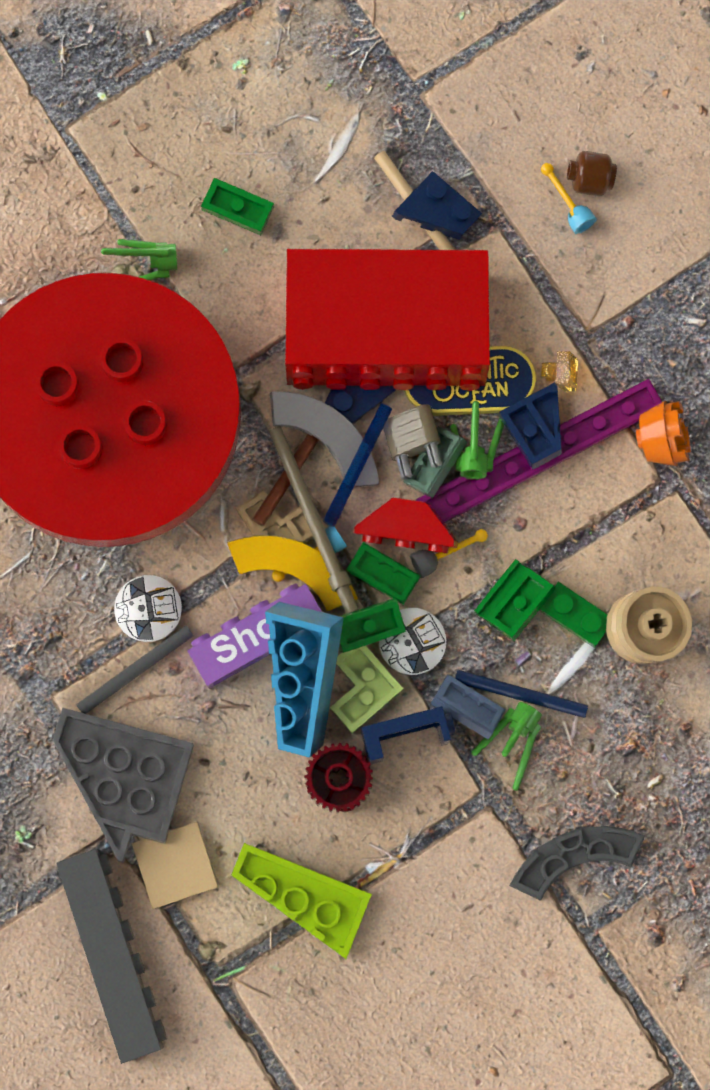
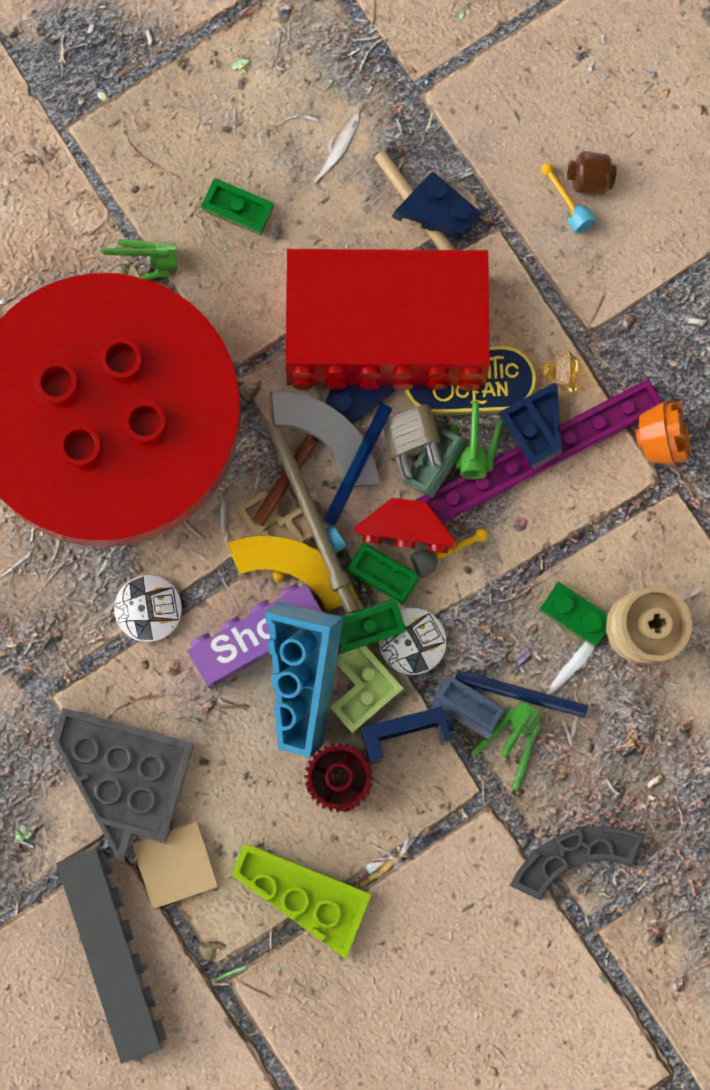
(135, 670): dark grey bar -> none
(514, 600): green plate -> none

